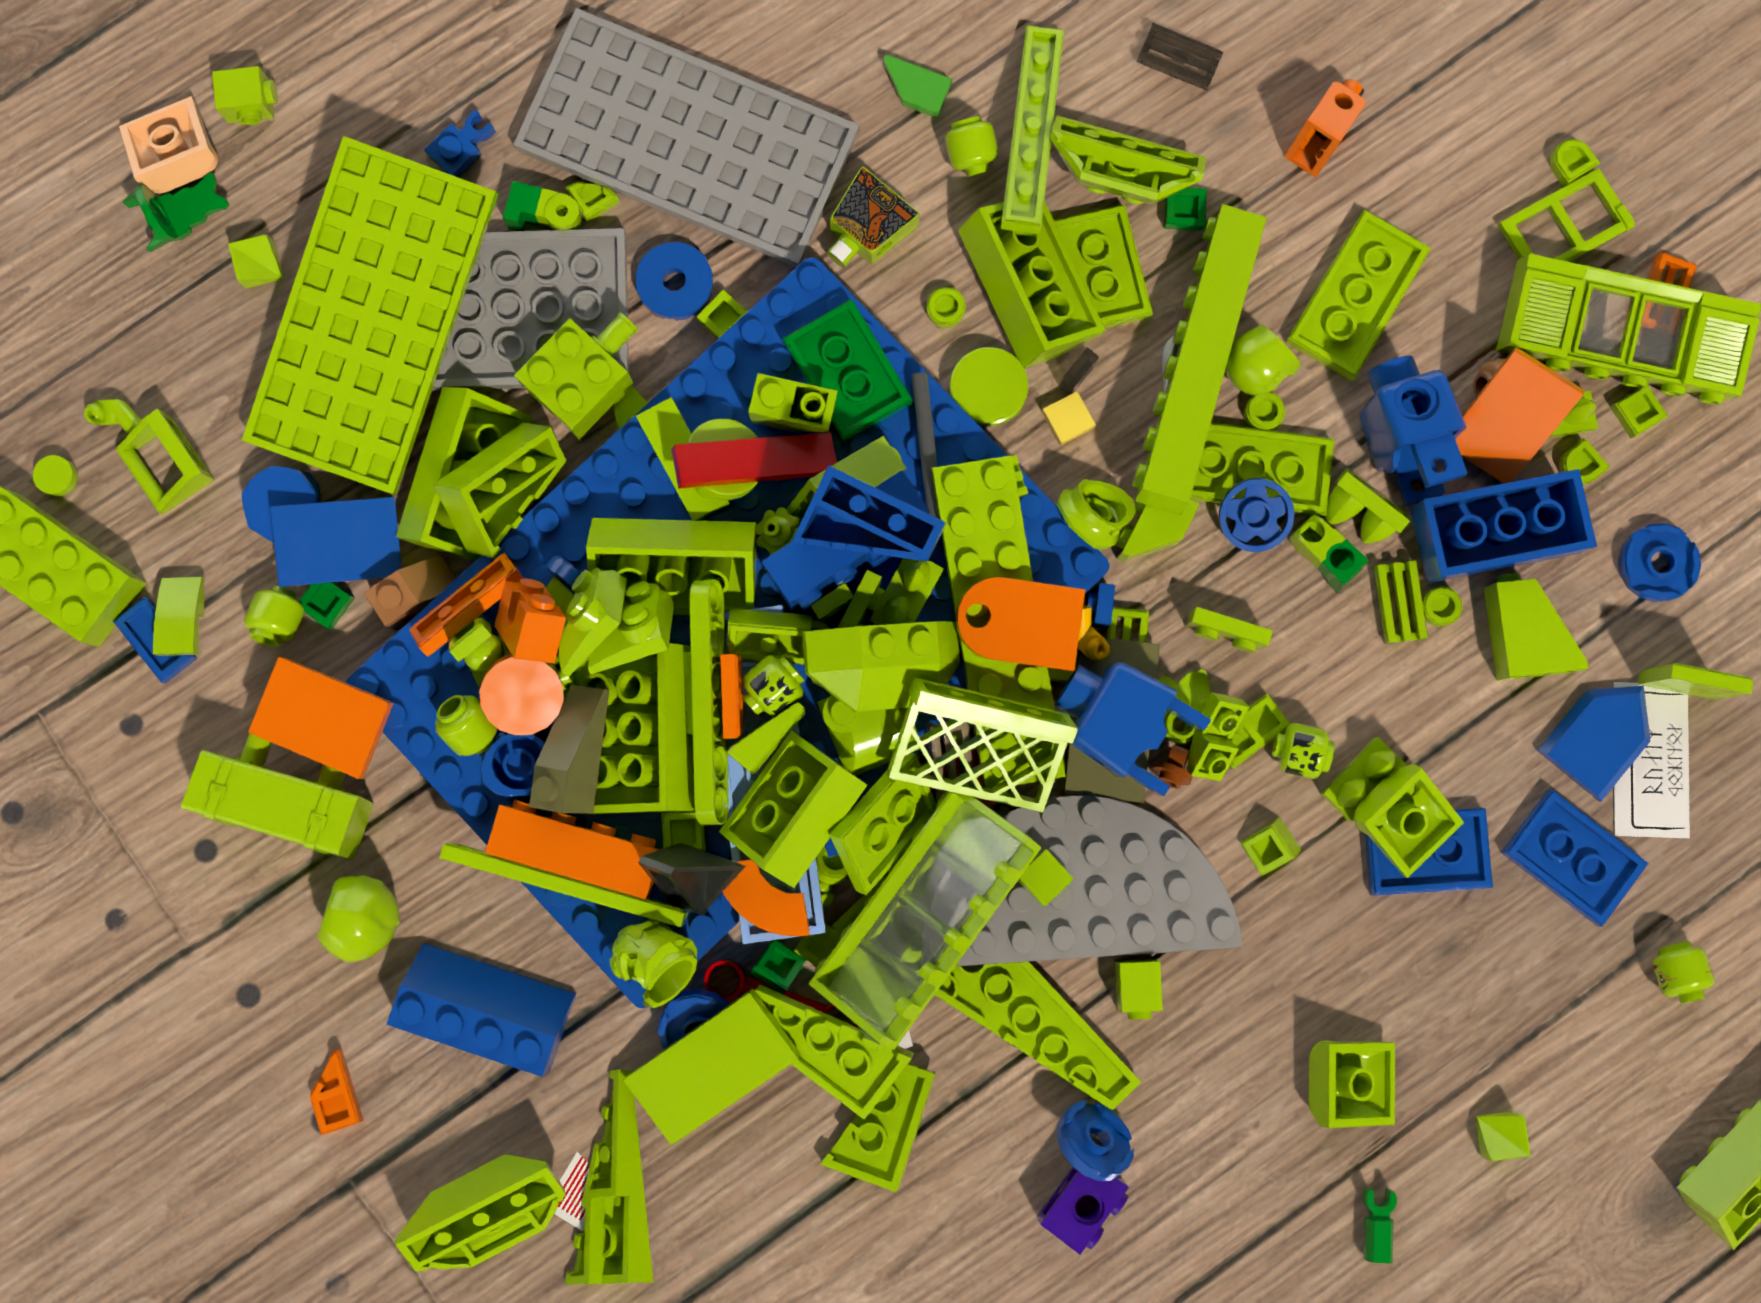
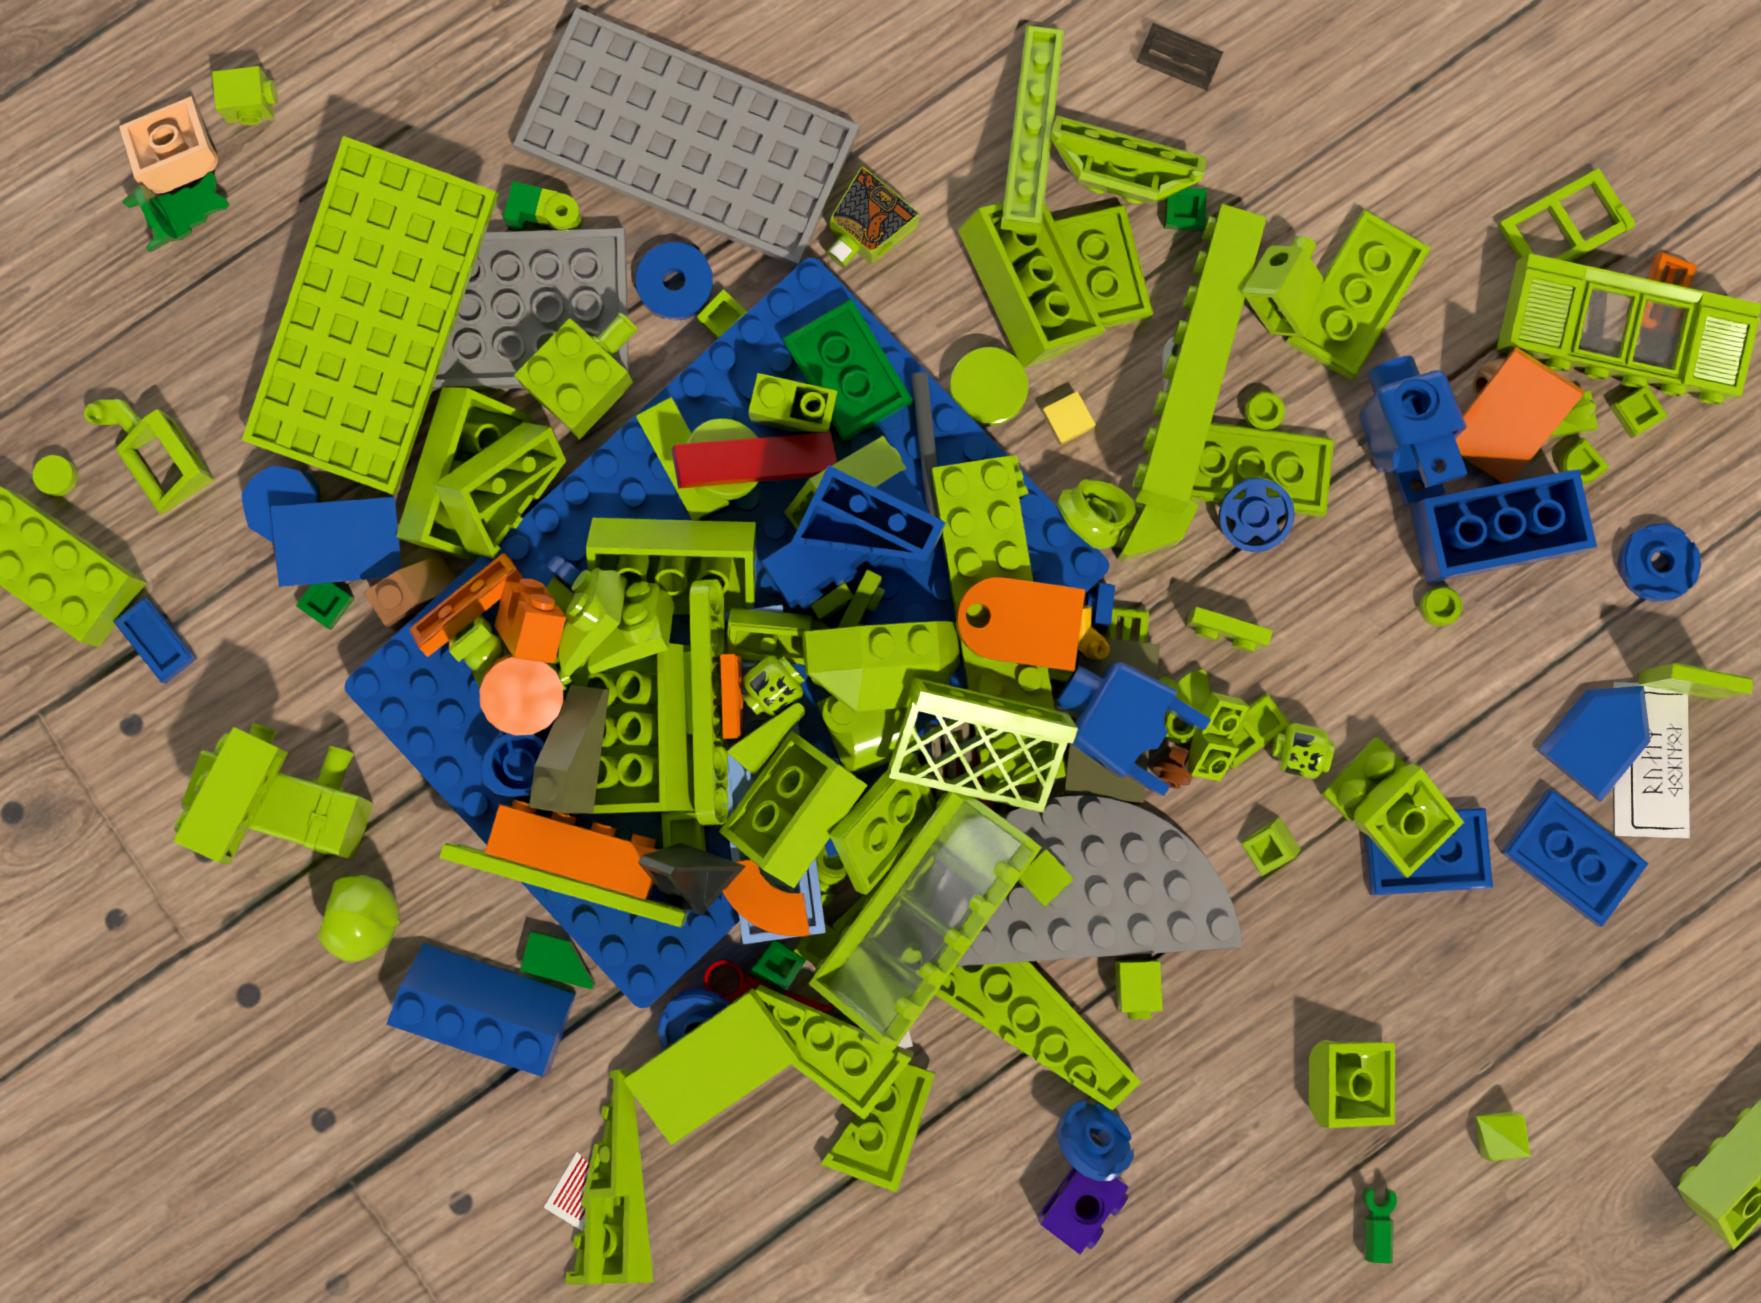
(177, 616): lime slope -> none
(229, 796): none -> lime brick
(255, 261): lime slope -> none
(274, 616): lime head -> none
(320, 717): orange tile -> none
(335, 1096): orange tile -> none
(456, 149): blue plate -> none
(464, 725): lime head -> none
(481, 1214): lime wedge -> none
(555, 960): none -> green tile
(592, 199): lime tile -> none
(628, 405): lime tile -> none
(655, 959): lime helmet -> none
(776, 529): lime plant -> none
(907, 592): lime tile -> none
(917, 86): bright green tile -> none
(945, 307): lime tile -> none
(971, 145): lime head -> none
(1079, 371): clear smoke tile -> none
(1260, 361): lime helmet -> none
(1285, 288): none -> lime torso
(1328, 552): leg -> none
(1331, 118): orange torso -> none
(1354, 494): lime tile -> none
(1415, 598): lime tile -> none
(1528, 631): lime slope -> none
(1572, 160): lime tile -> none
(1683, 972): lime head -> none

